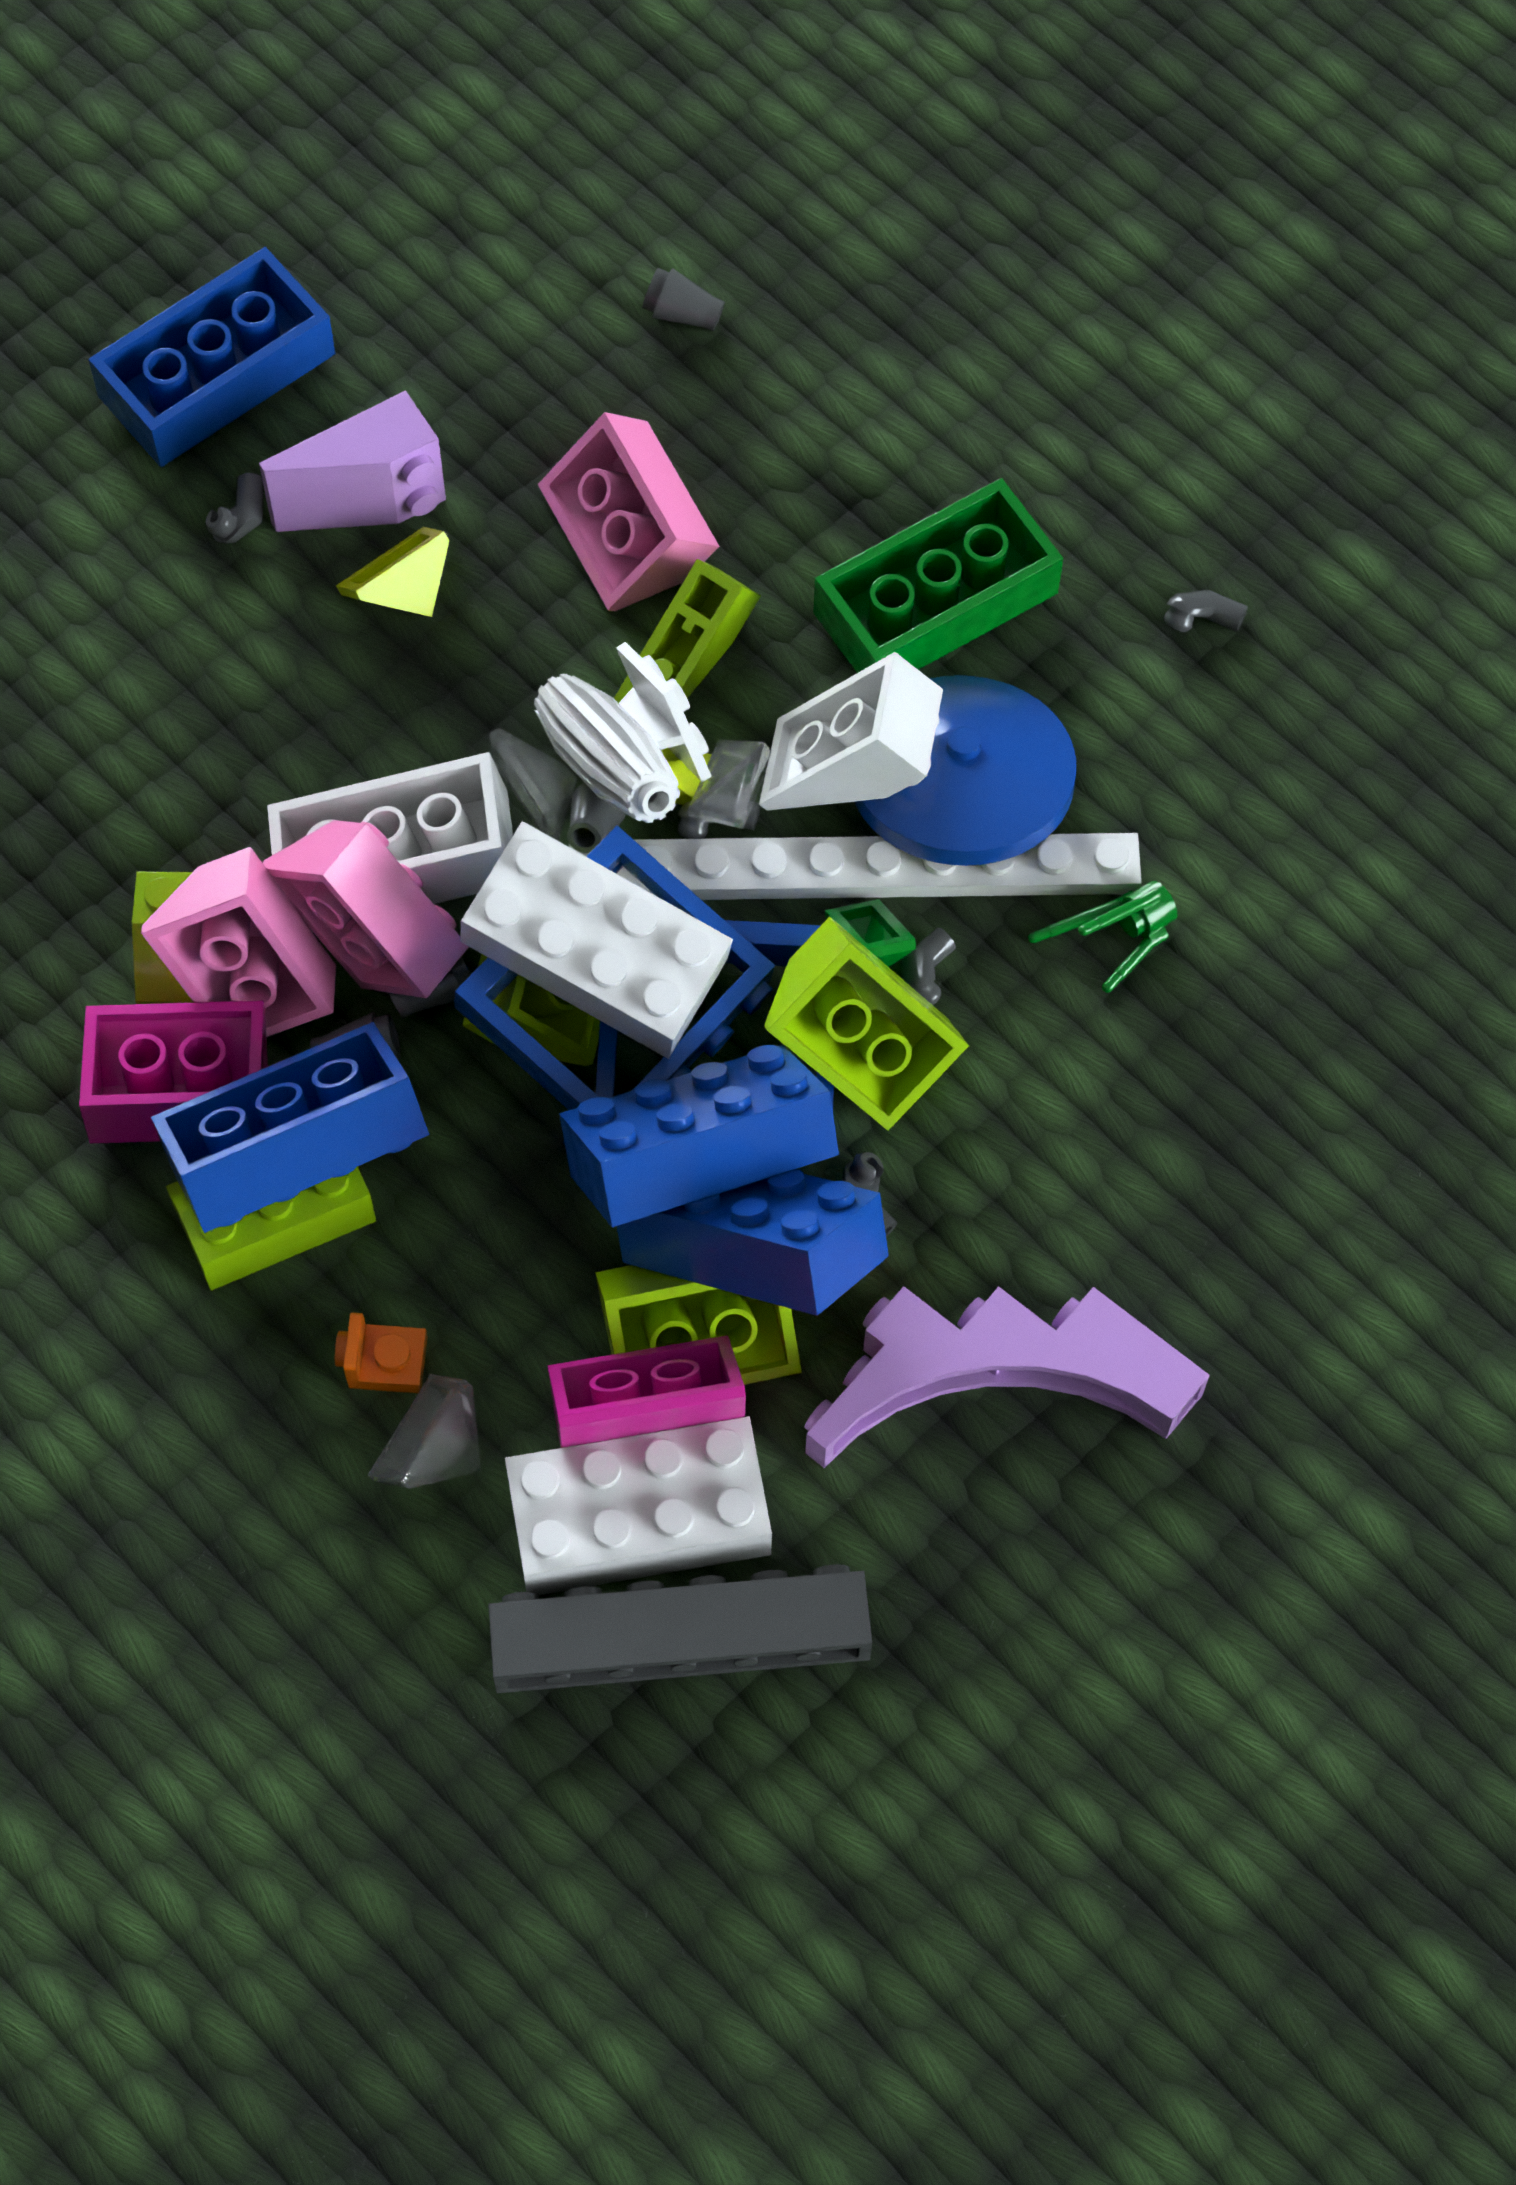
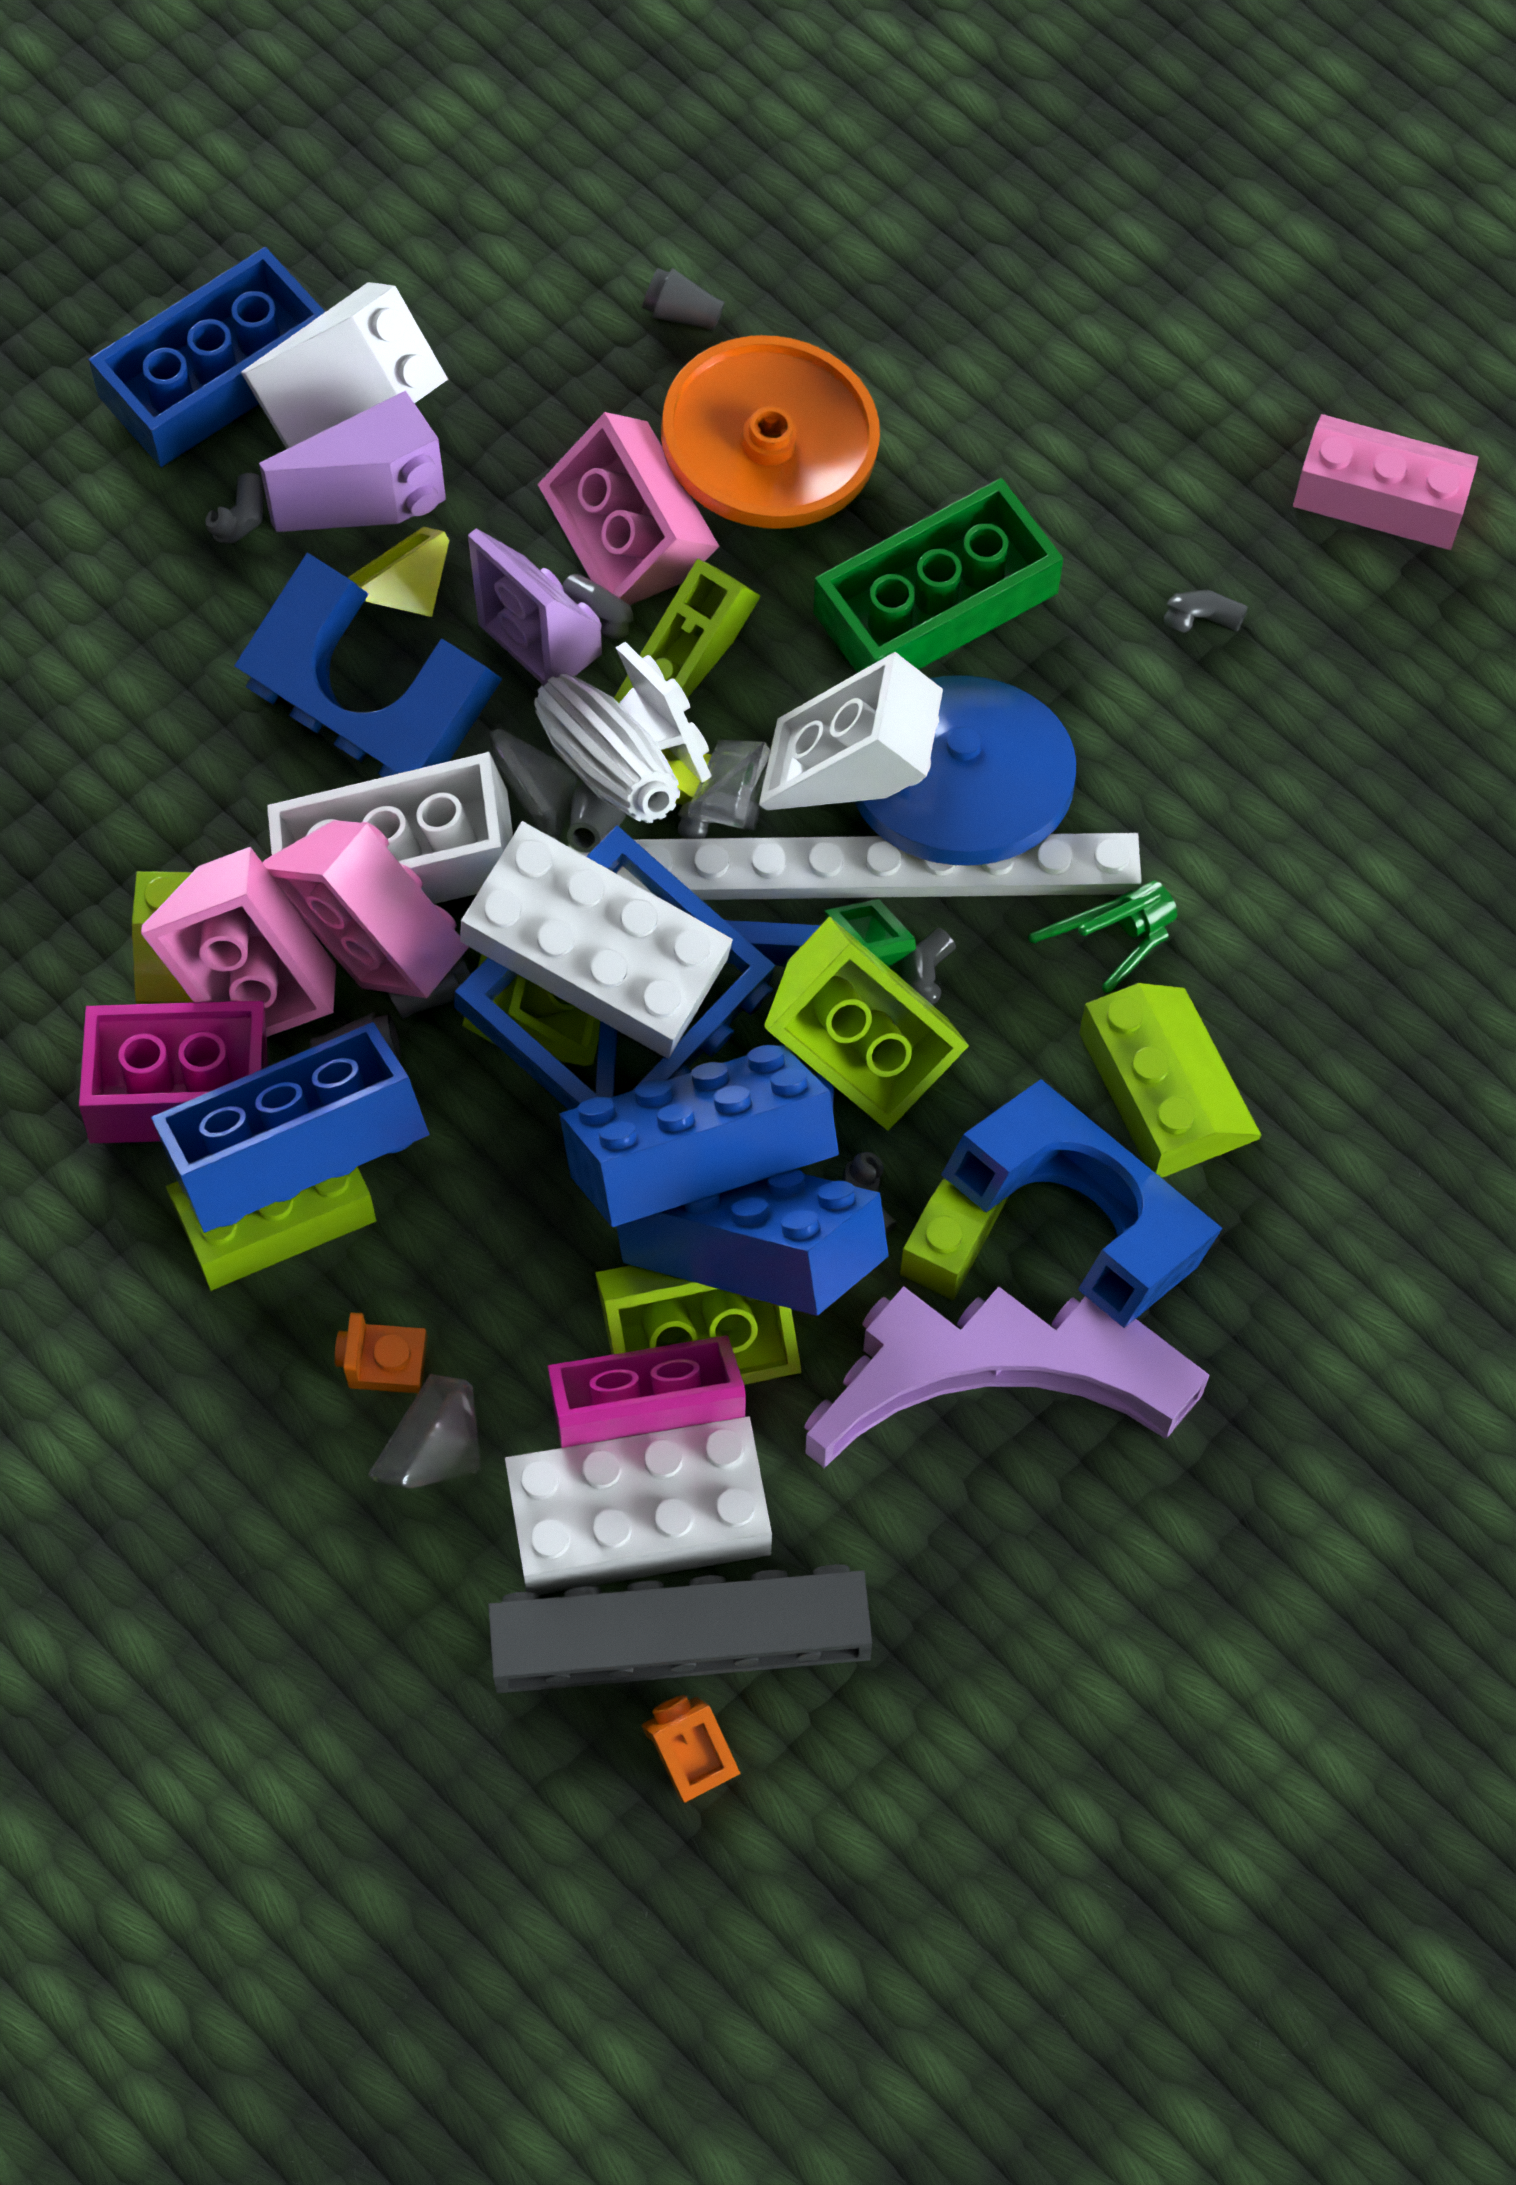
(293, 659): none -> blue arch
(344, 365): none -> white slope
(531, 612): none -> lavender slope
(613, 611): none -> dark grey arm
(690, 1746): none -> orange bracket
(770, 431): none -> orange dish
(947, 1240): none -> lime slope
(1052, 1141): none -> blue arch
(1165, 1077): none -> lime slope
(1385, 481): none -> bright pink slope

